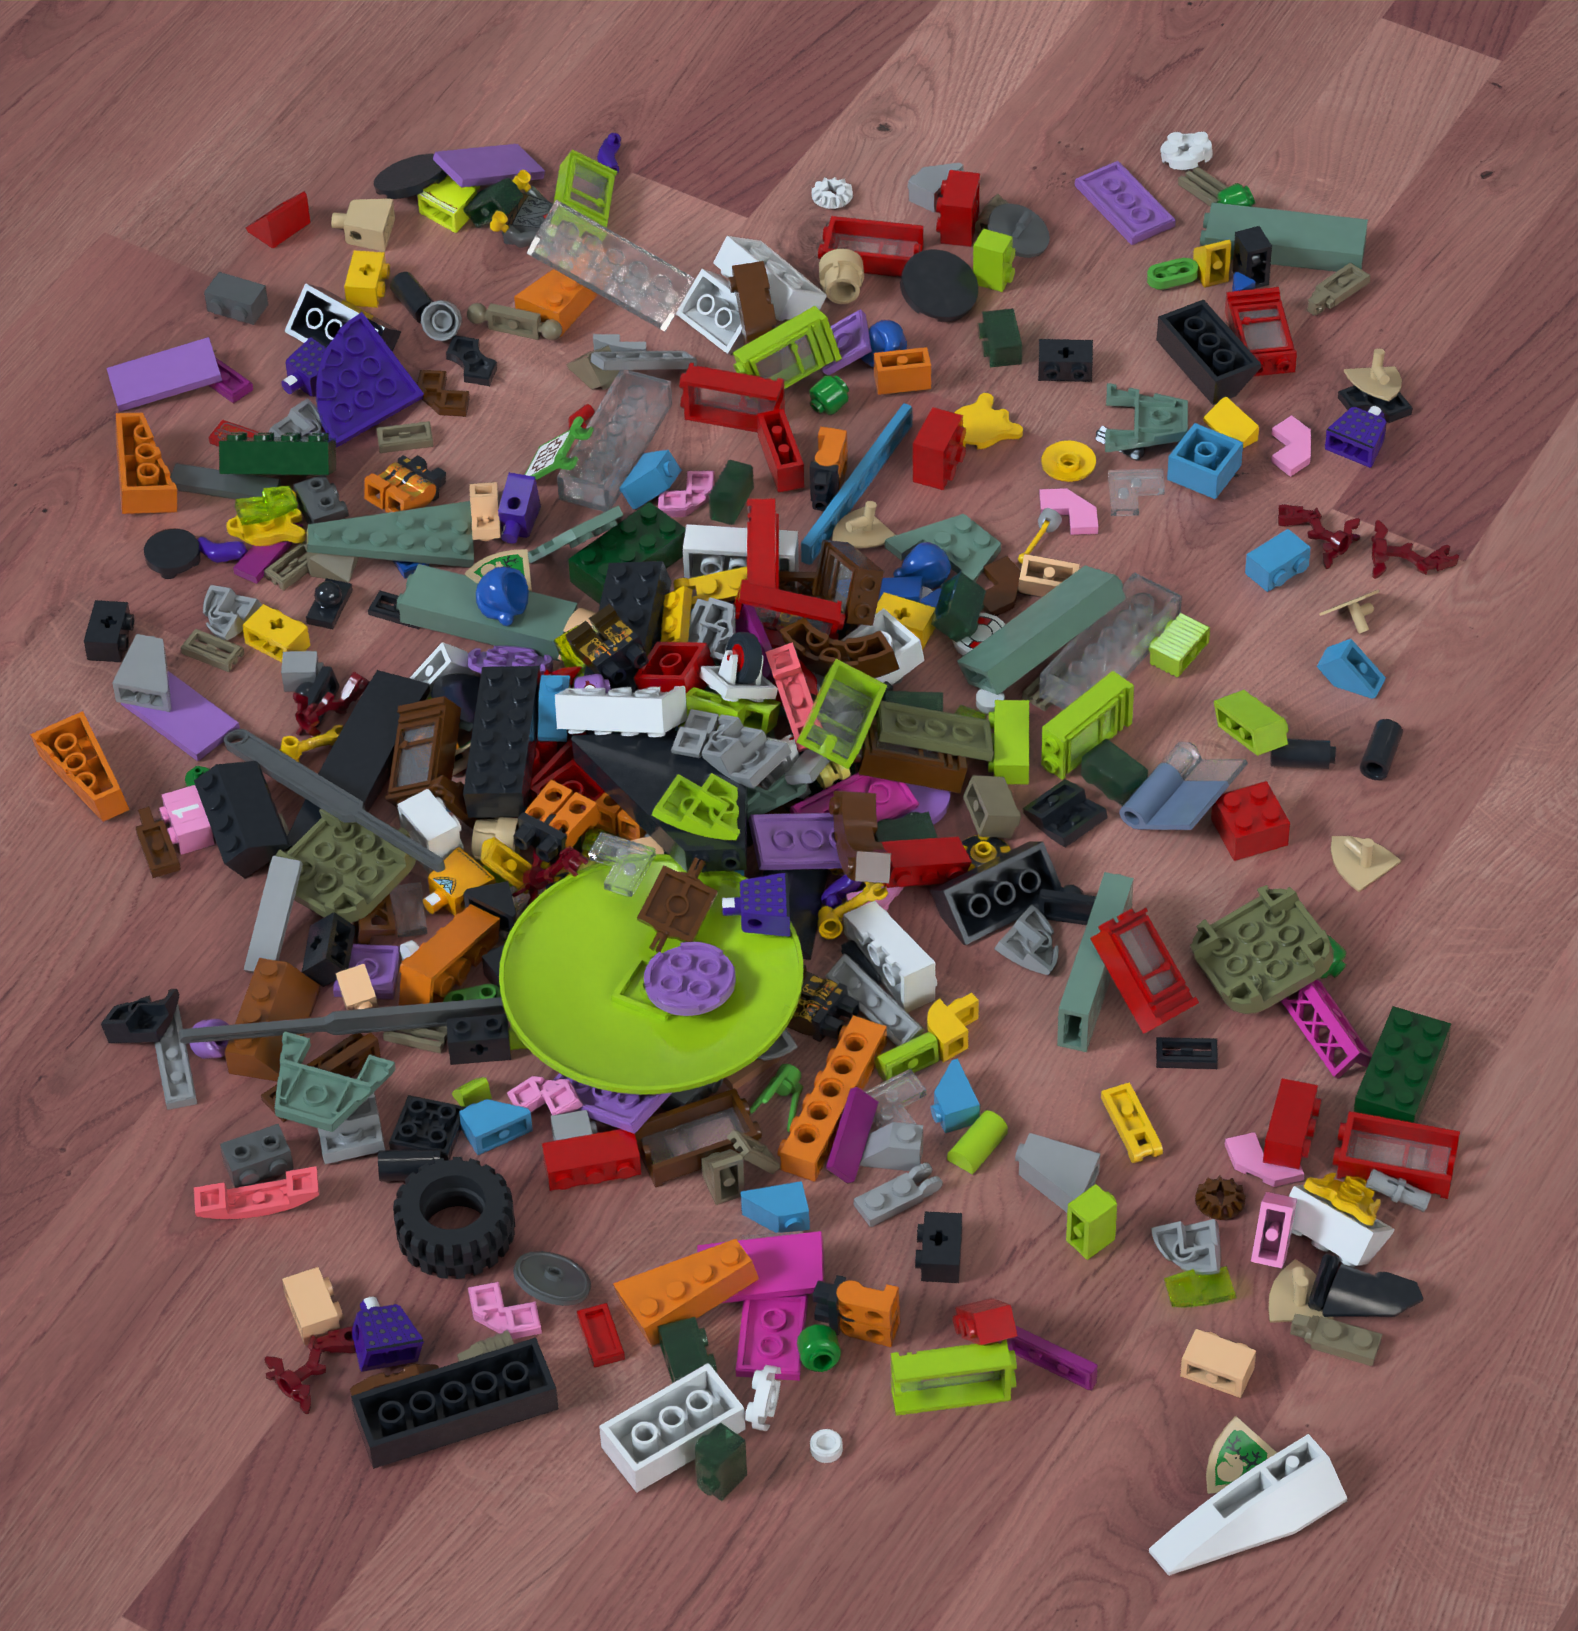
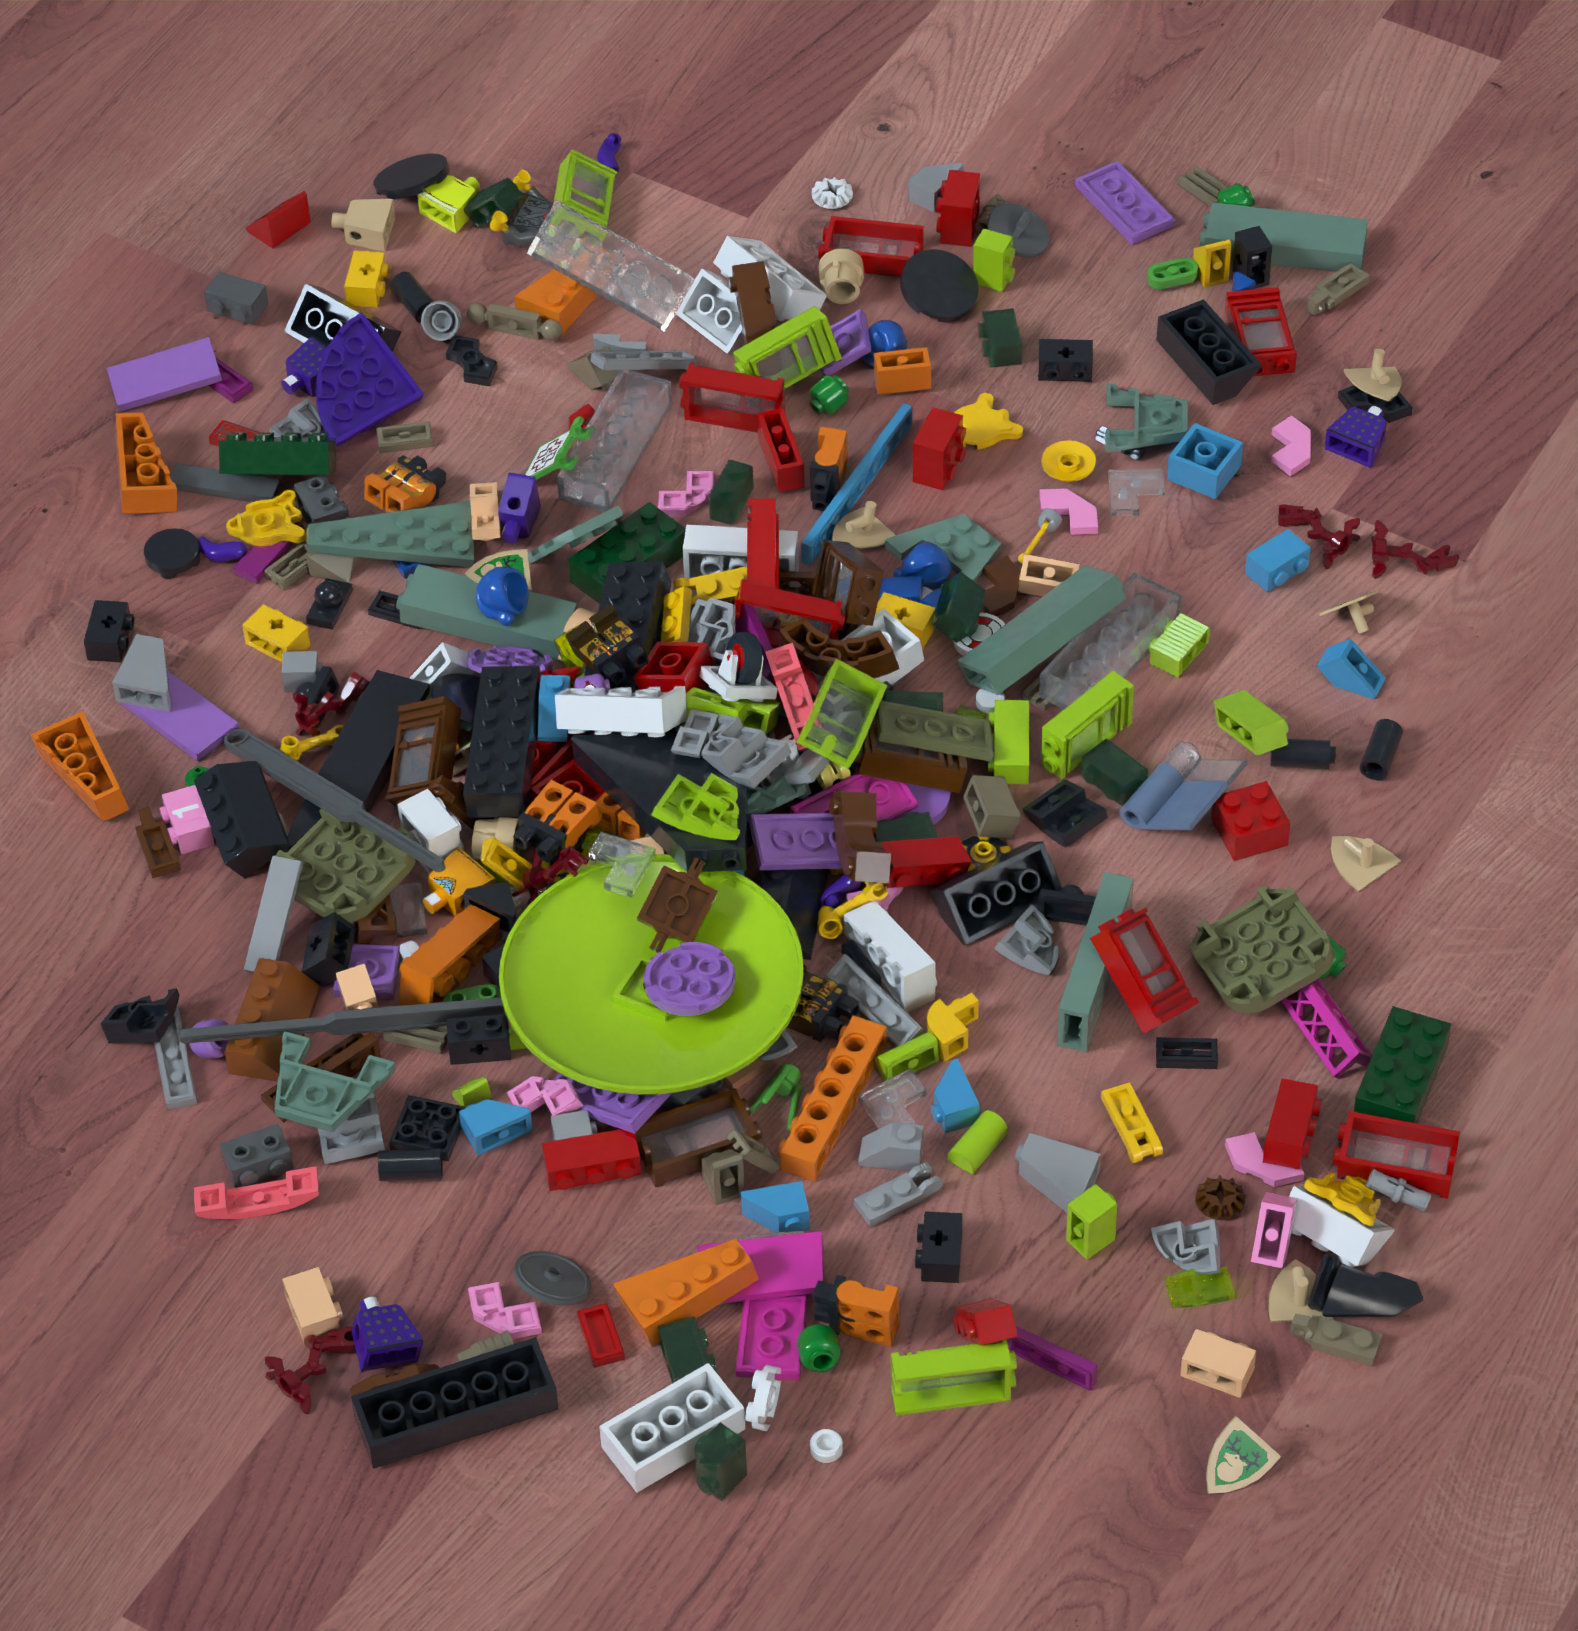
(209, 652): dark tan tile -> none
(227, 611): light grey brick -> none
(272, 504): clear neon green slope -> none
(440, 400): reddish brown tile -> none
(454, 1250): black tyre -> none
(487, 164): medium lavender tile -> none
(650, 477): dark azure slope -> none
(762, 905): dark purple torso -> none
(852, 1135): magenta tile -> none
(1186, 150): white plate -> none
(1232, 422): yellow slope -> none
(1255, 1509): white wedge -> none

